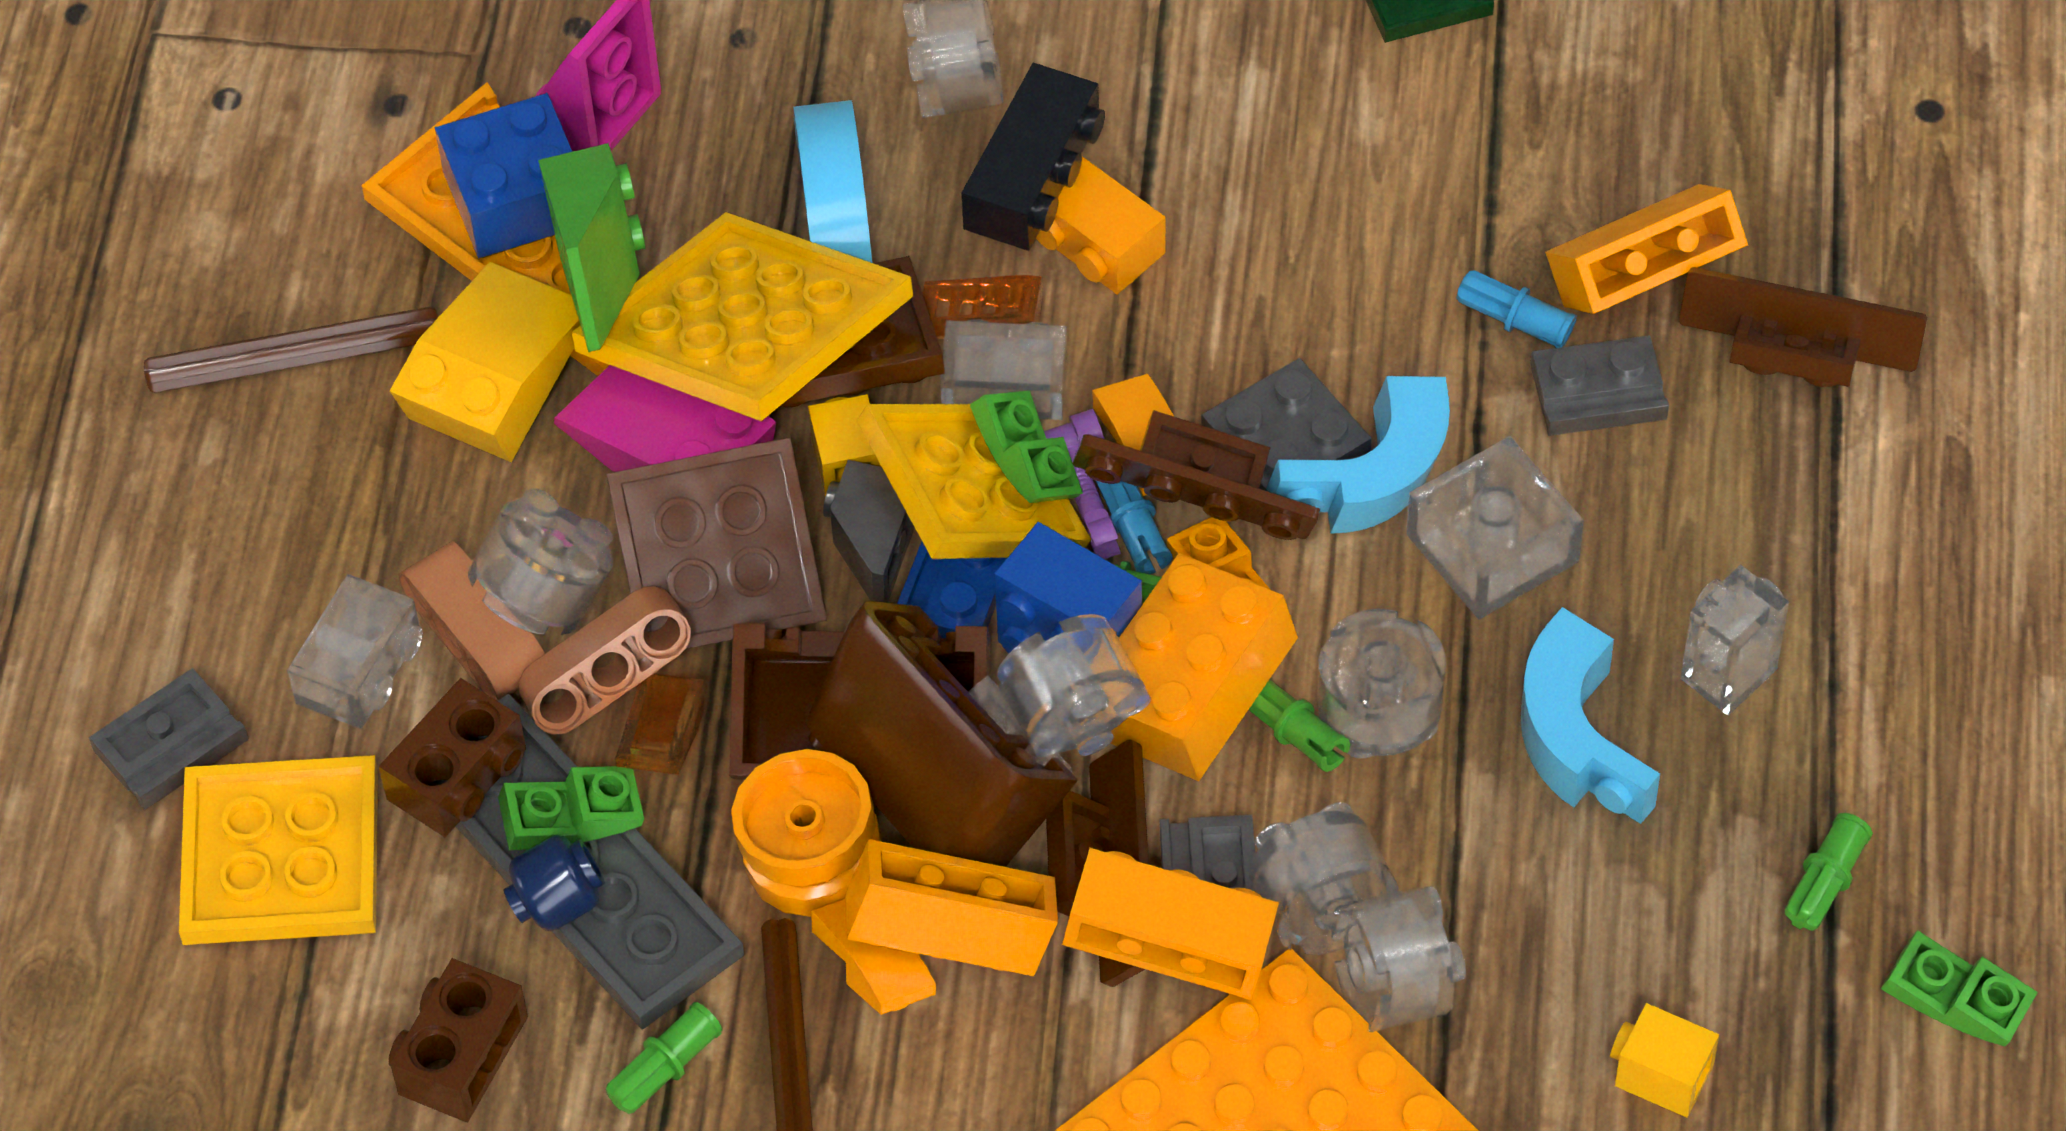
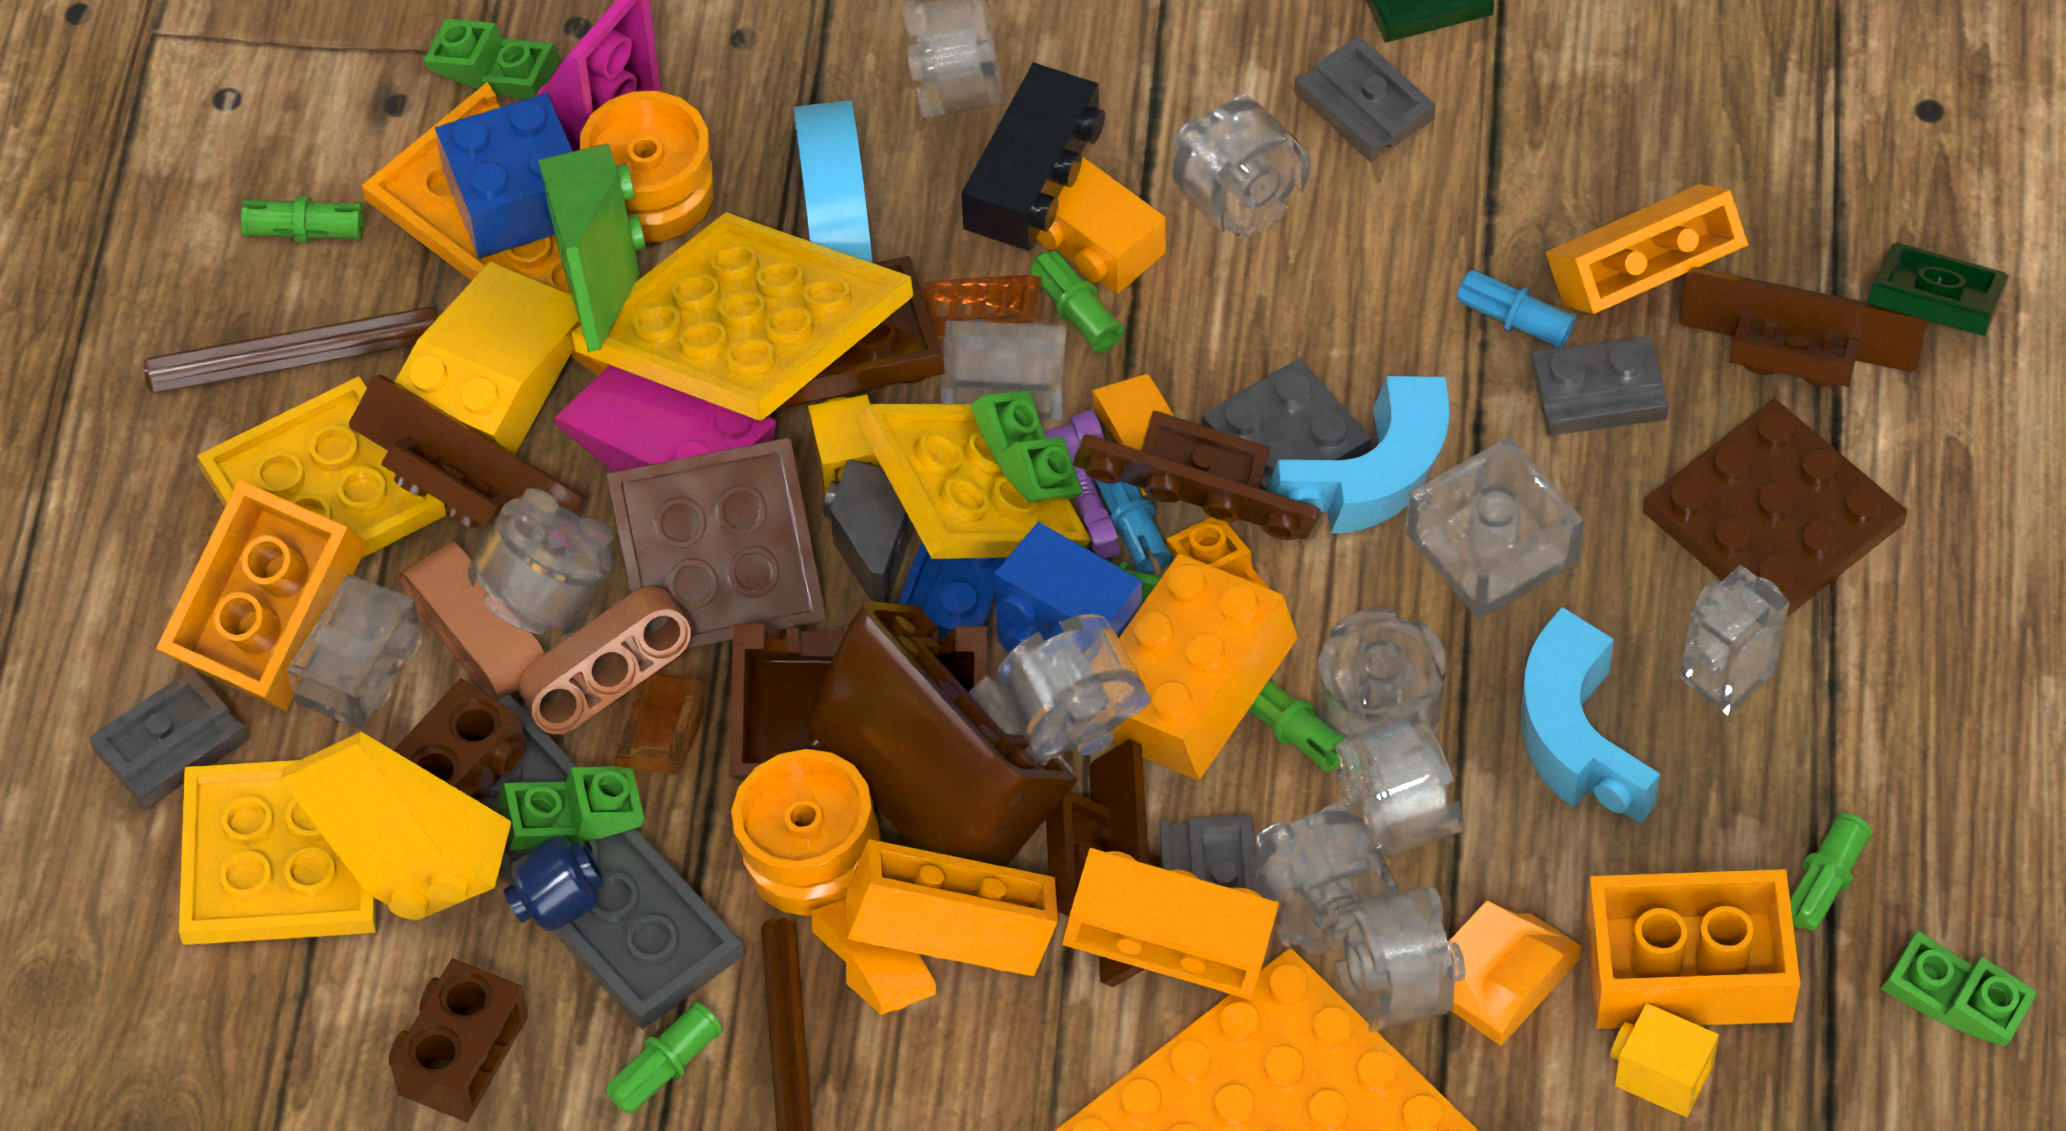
(259, 593): none -> light orange brick
(302, 219): none -> bright green pin
(323, 467): none -> yellow plate
(399, 826): none -> yellow slope
(448, 458): none -> reddish brown bracket
(478, 54): none -> bright green slope
(665, 155): none -> light orange wheel
(1077, 301): none -> bright green axle
(1239, 166): none -> clear brick
(1365, 98): none -> flat silver plate
(1399, 784): none -> clear brick
(1509, 968): none -> light orange slope
(1693, 946): none -> light orange brick
(1776, 506): none -> reddish brown plate
(1938, 288): none -> dark green tile

